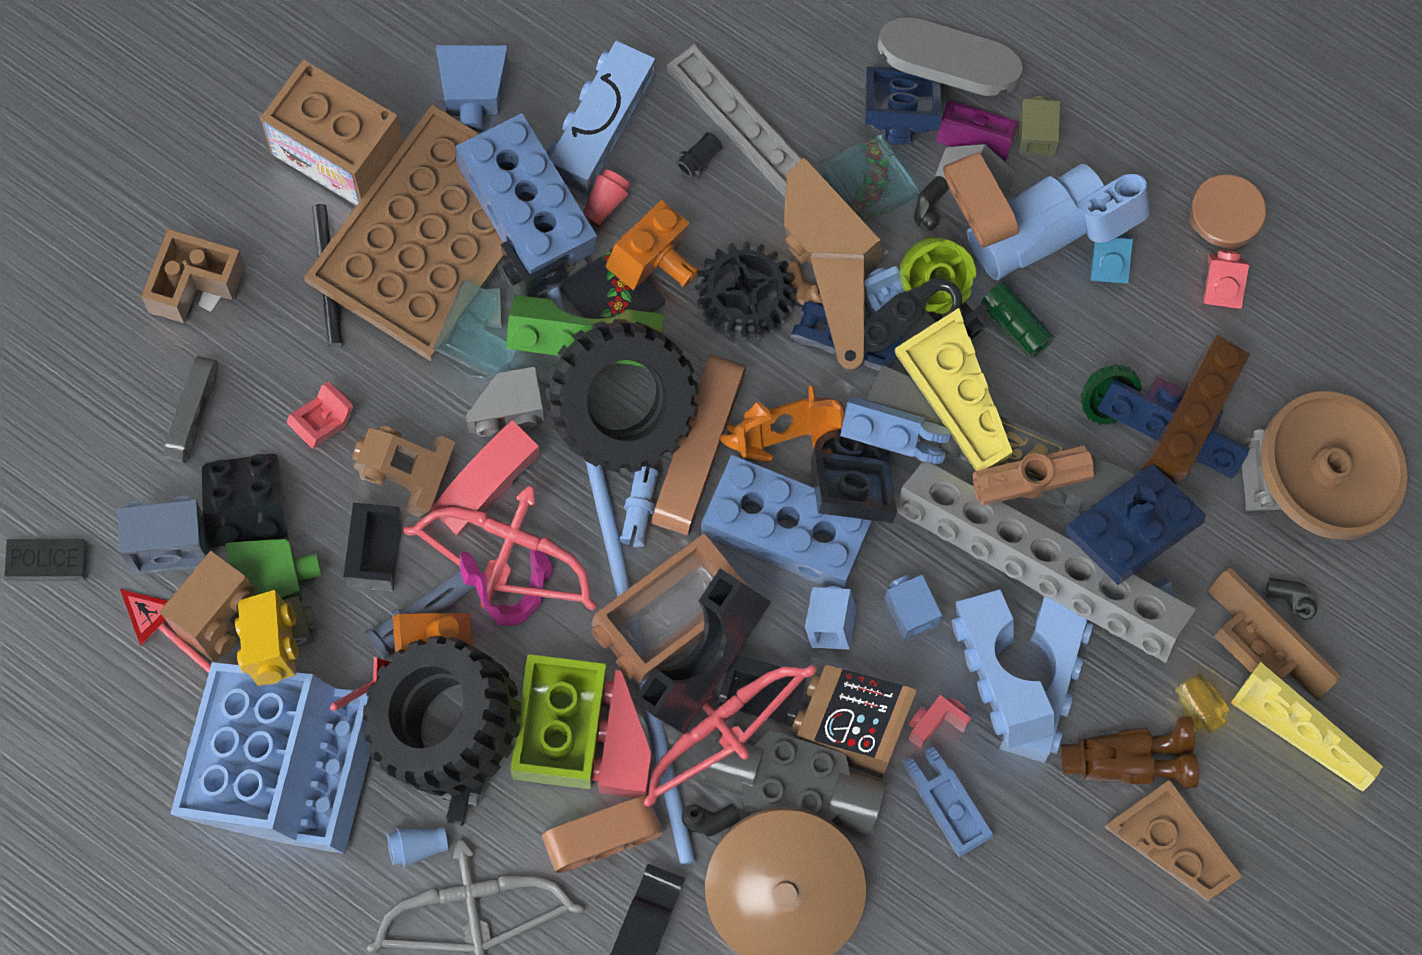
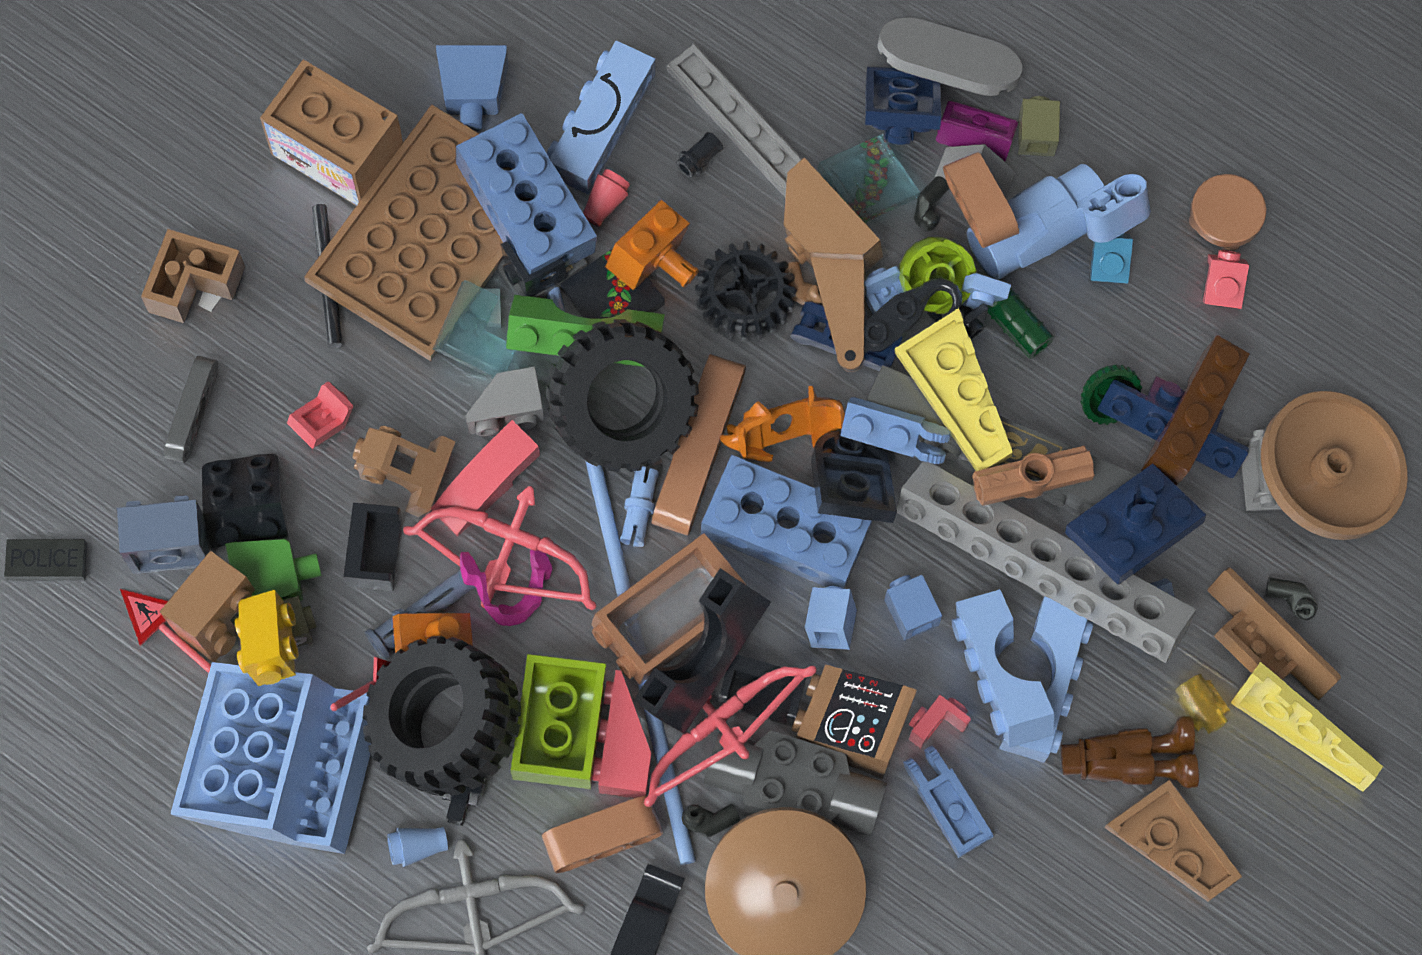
(984, 290): none -> light blue plate

